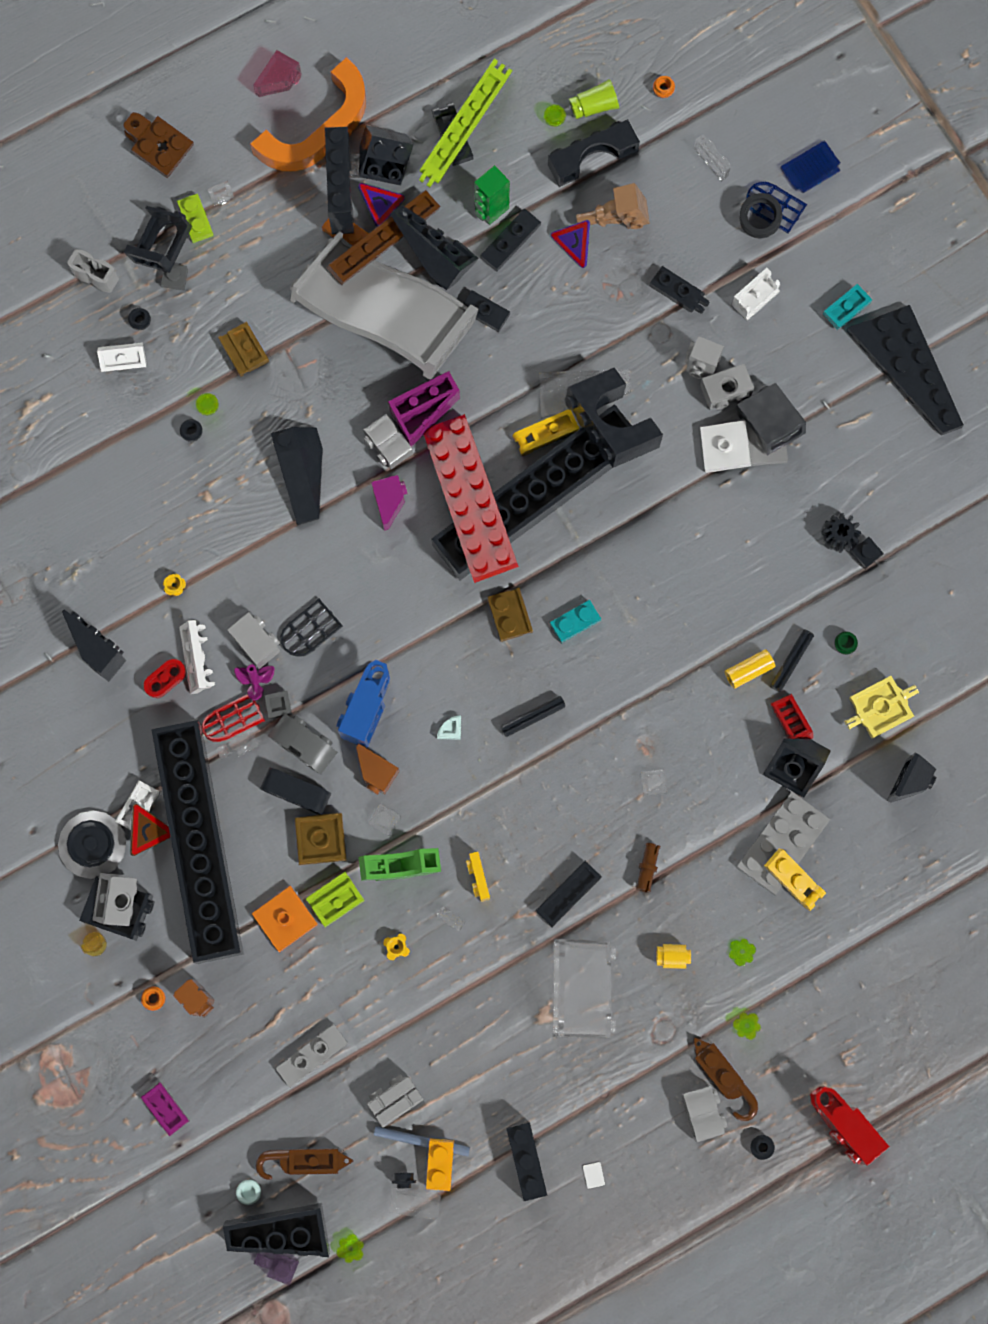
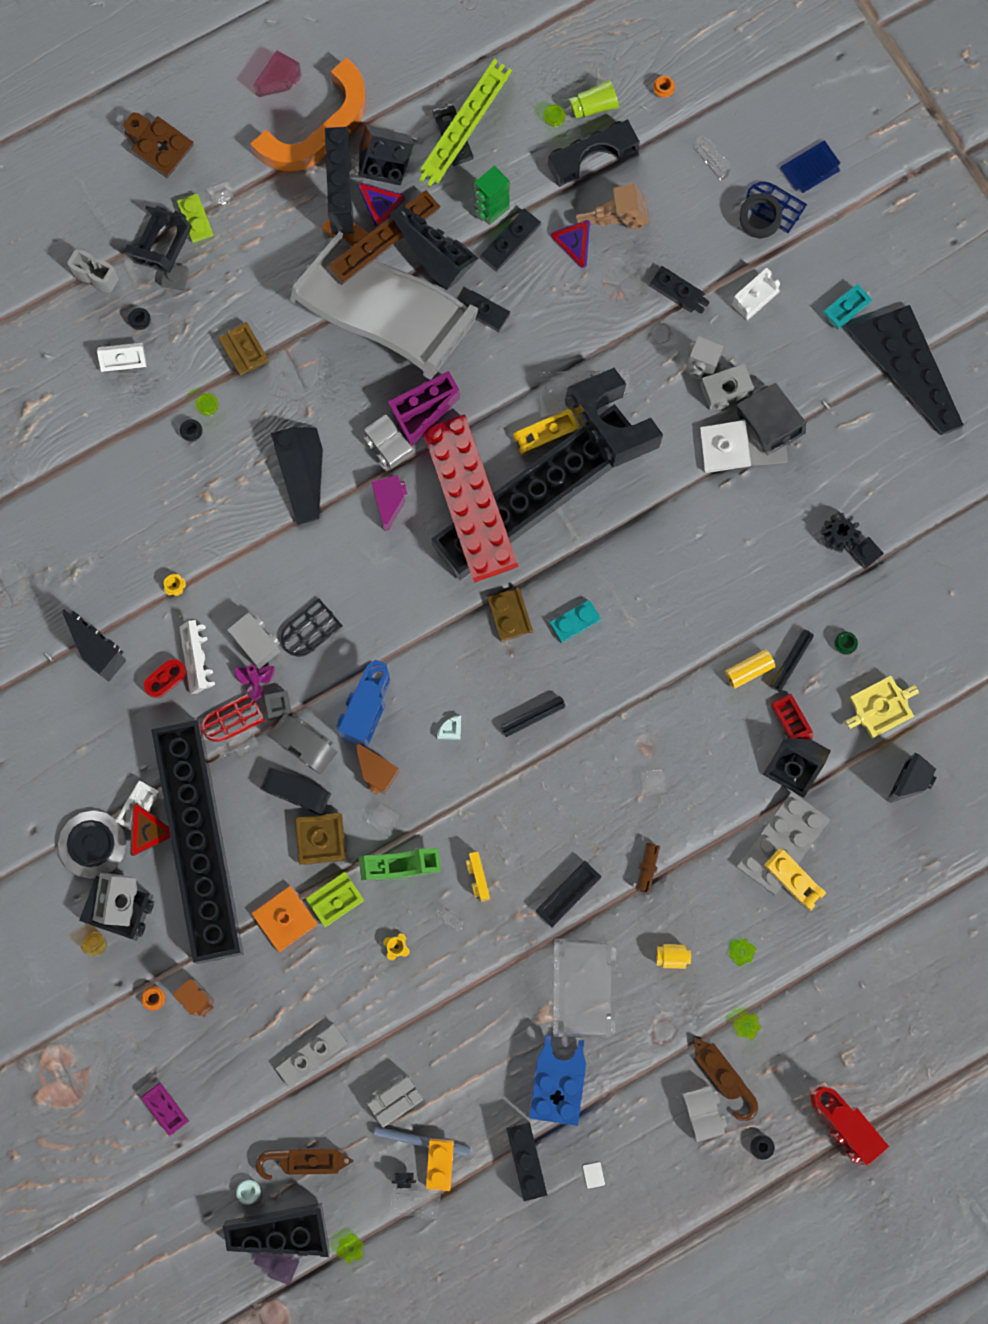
(562, 1076): none -> blue brick

